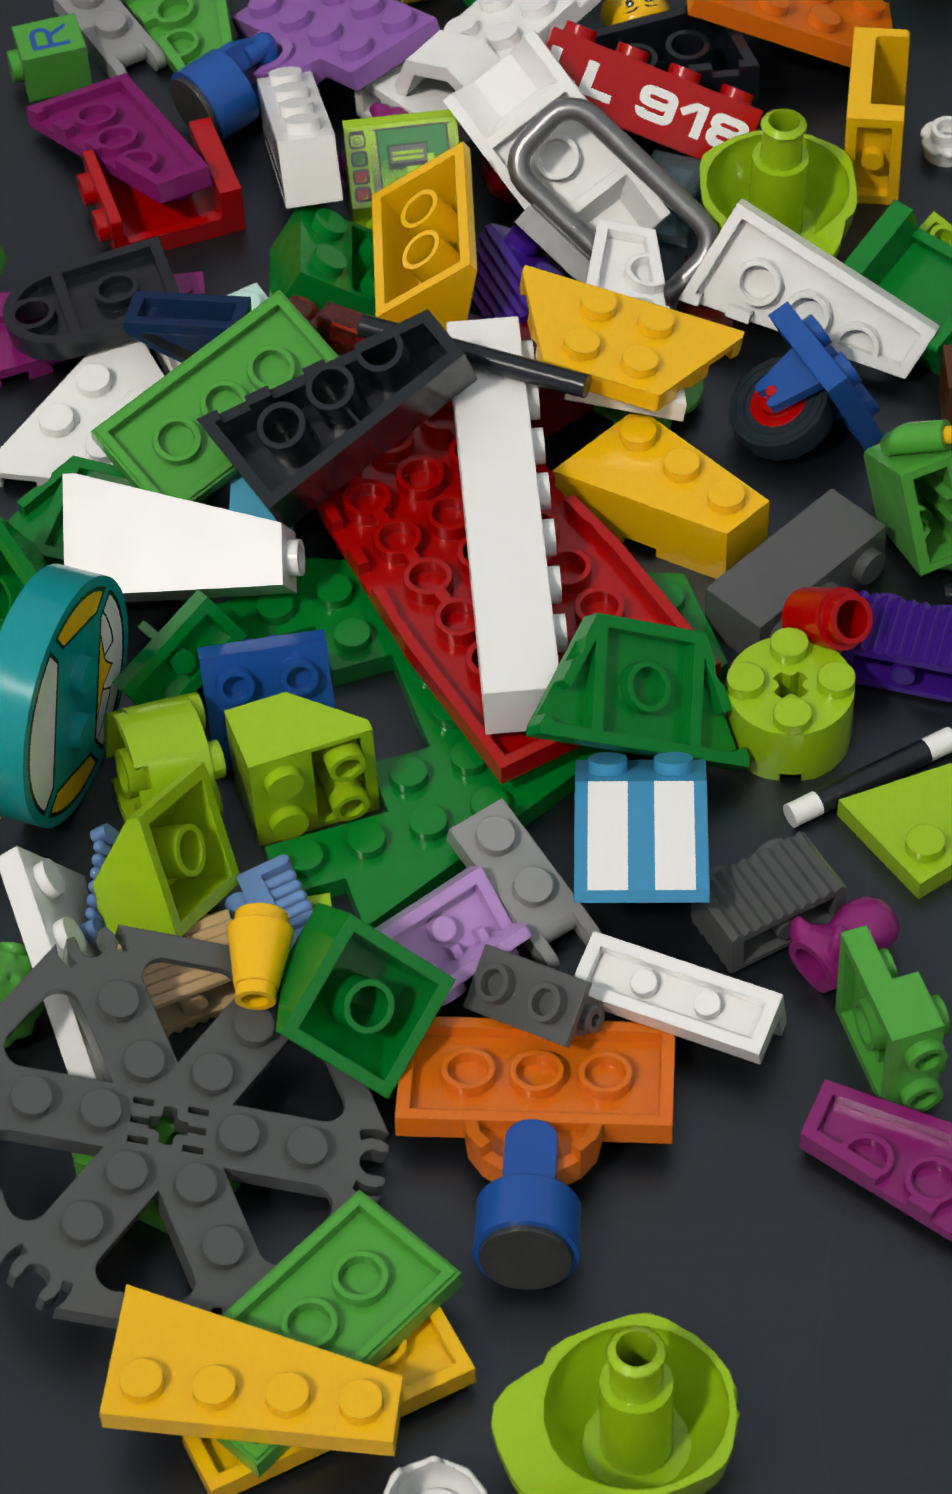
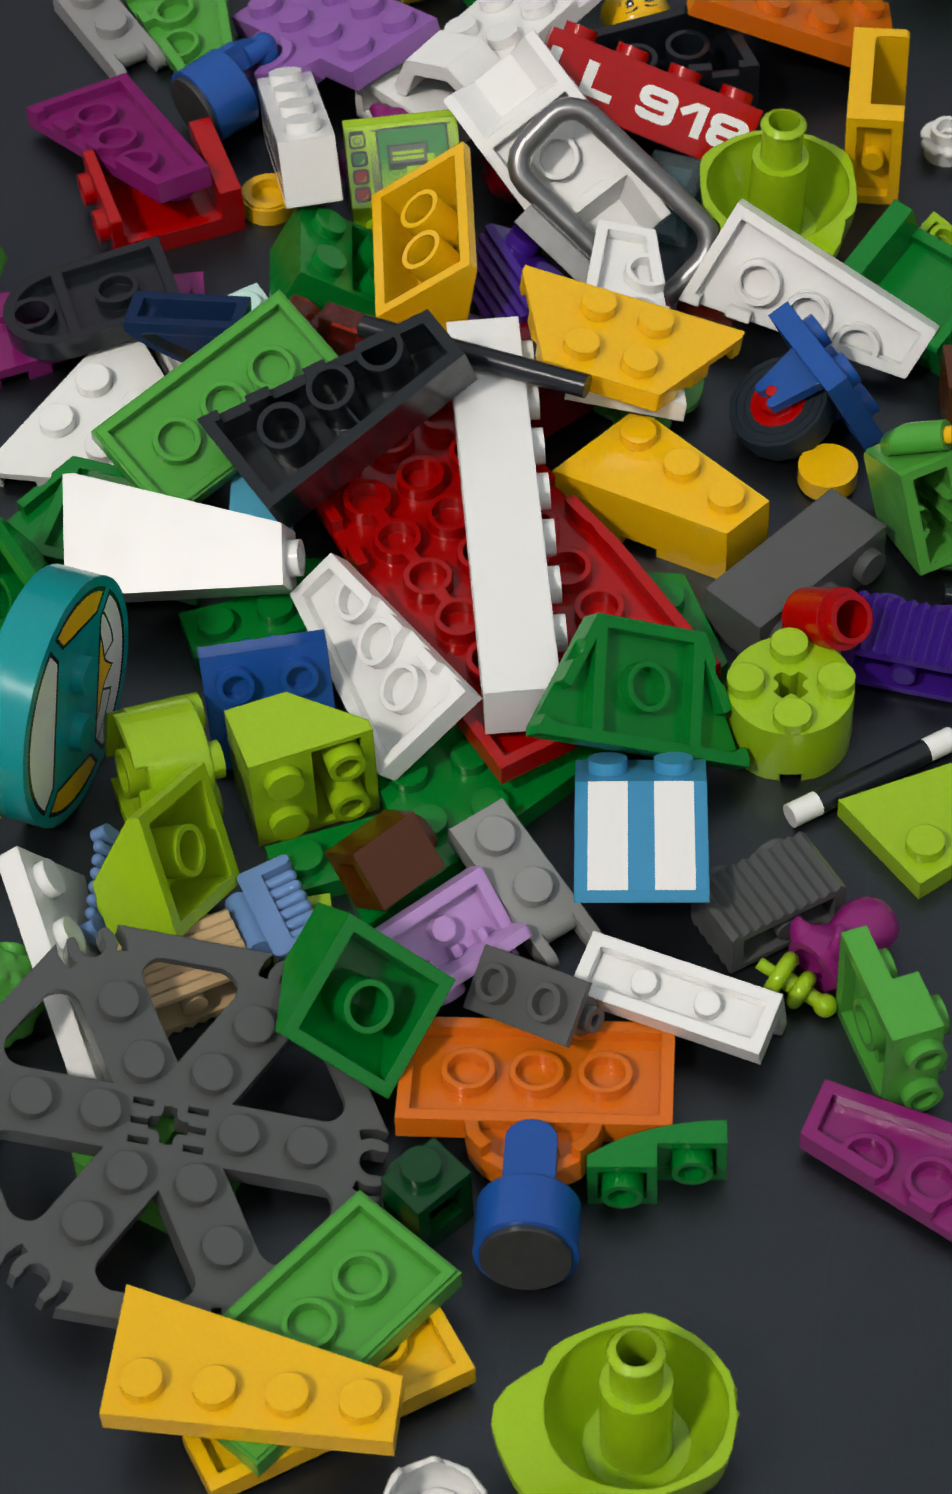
(49, 57): bright green brick -> none
(171, 660): green panel -> none
(258, 953): yellow cone -> none
(264, 201): none -> yellow tile
(382, 665): none -> white wing
(386, 858): none -> reddish brown brick
(423, 1181): none -> dark green brick
(629, 1168): none -> green slope
(798, 988): none -> lime hair
(827, 468): none -> yellow tile

